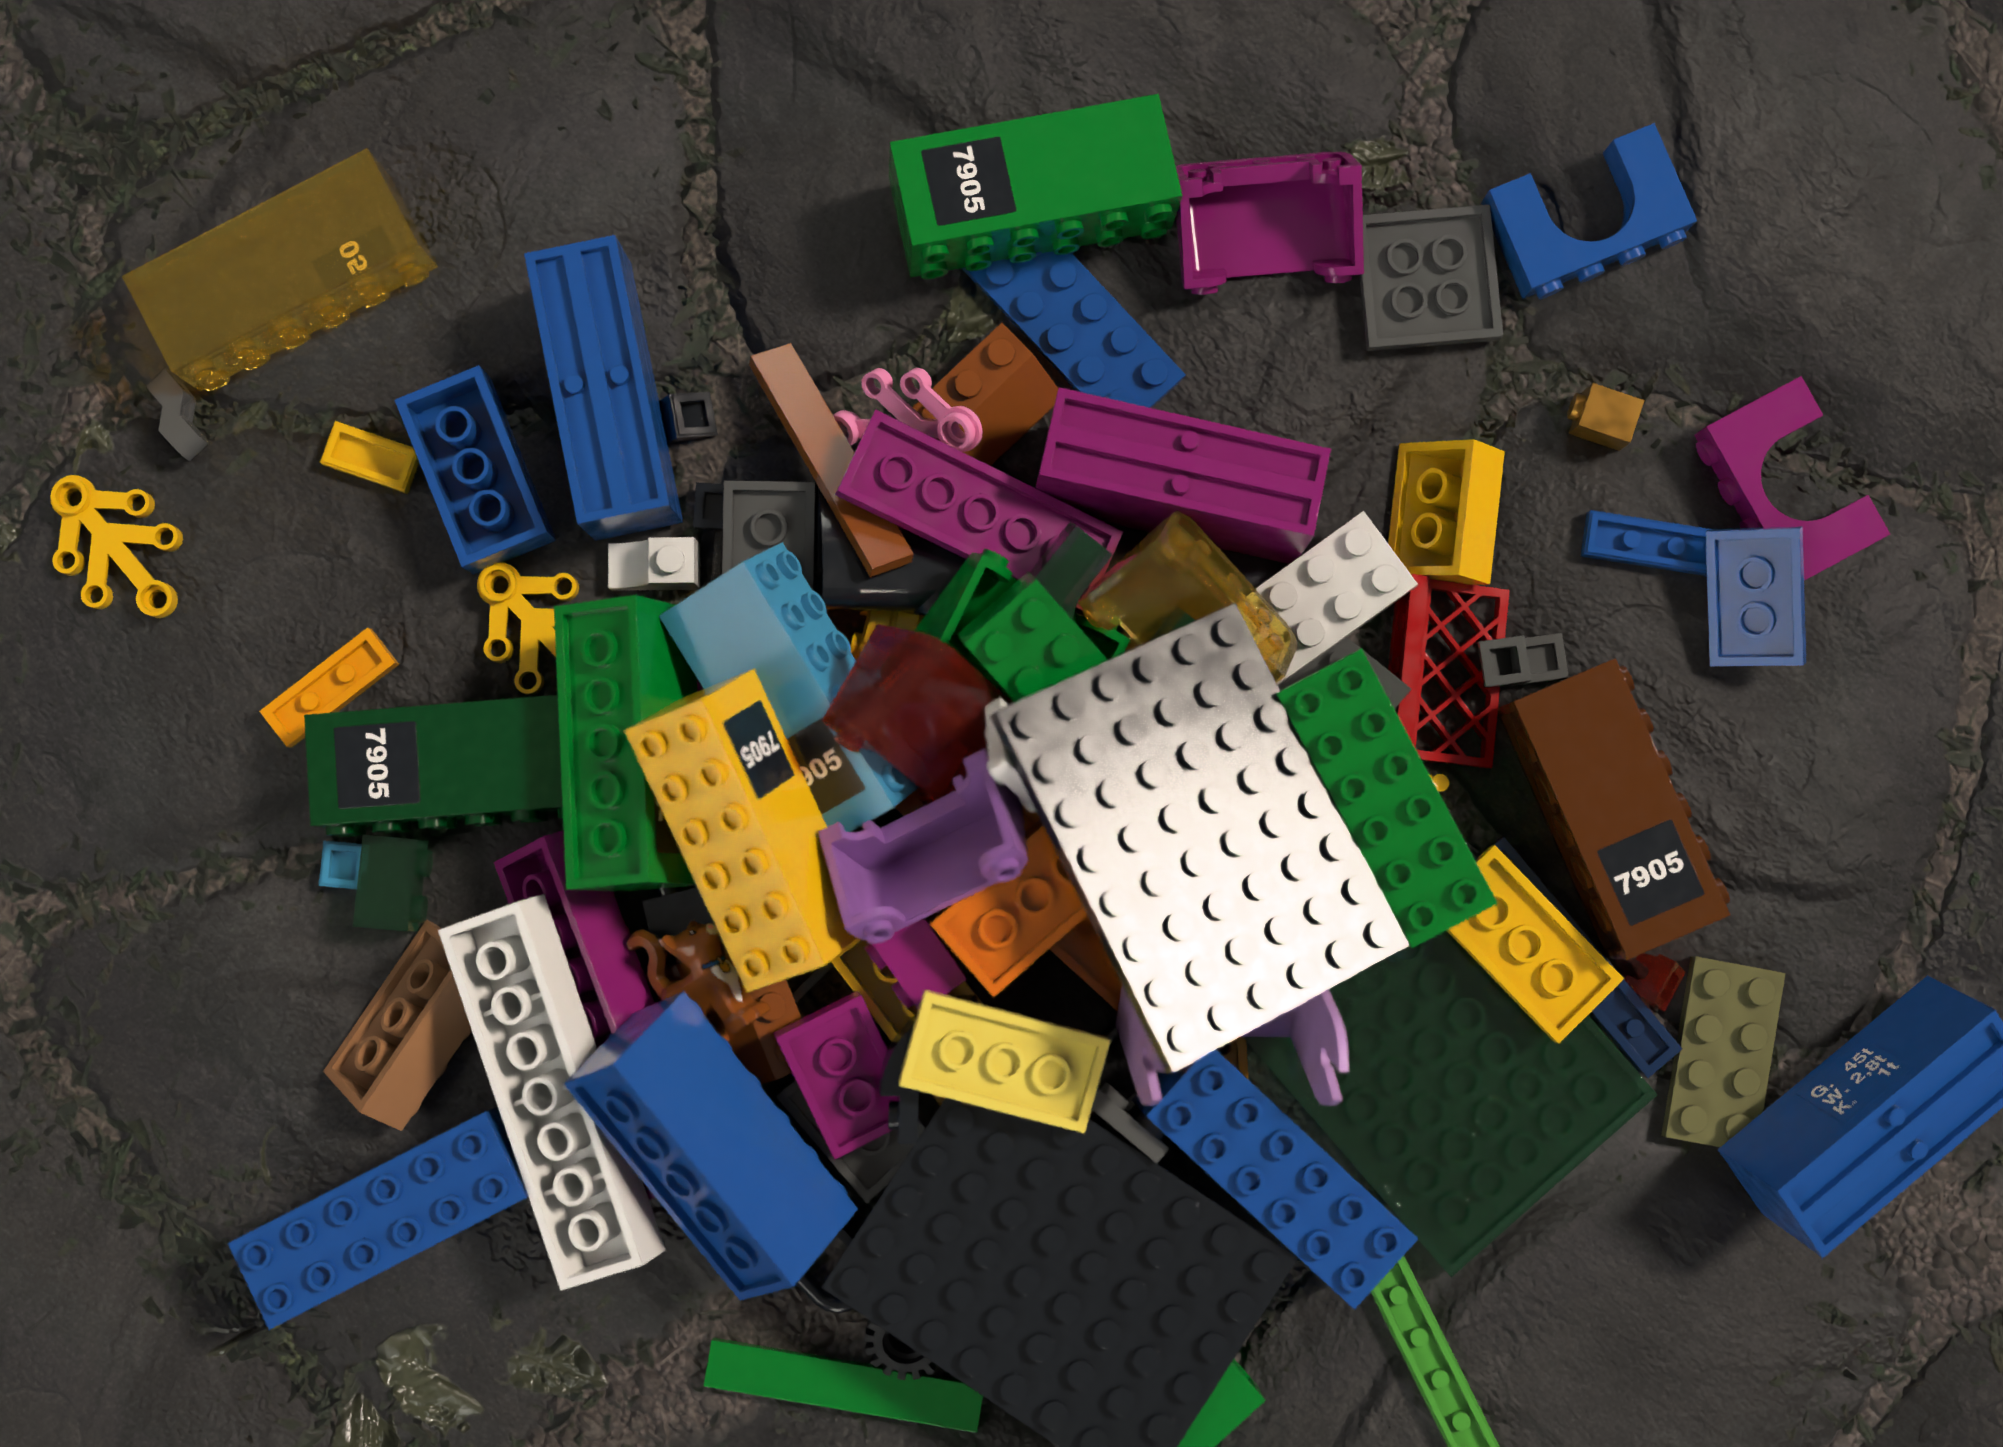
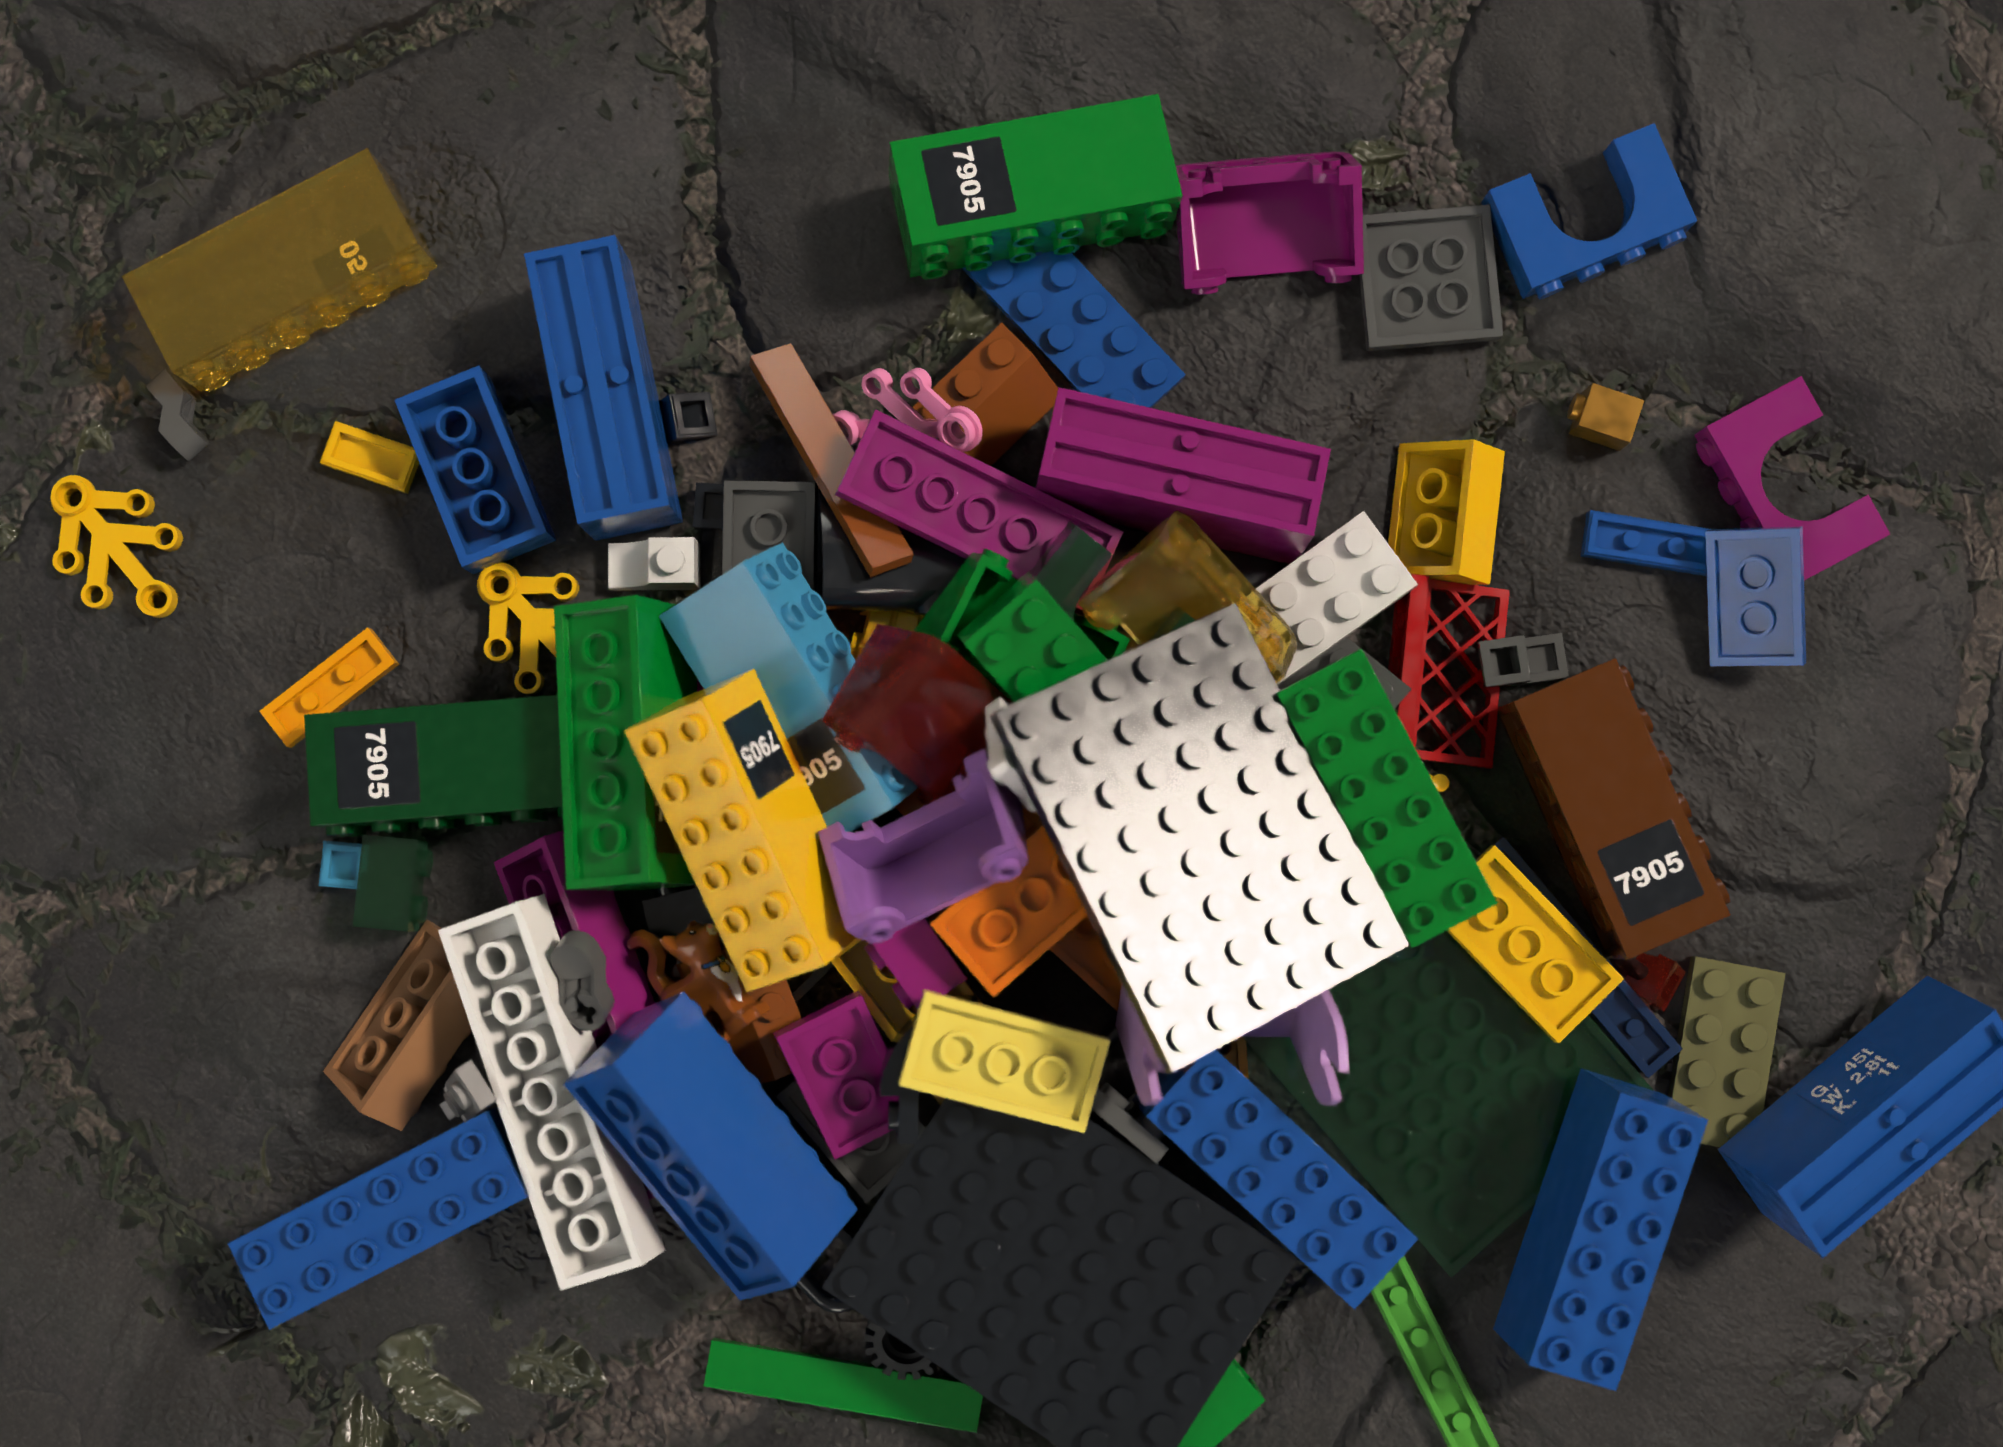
(466, 1093): none -> light grey hinge
(582, 980): none -> dark grey piece
(1599, 1229): none -> blue brick

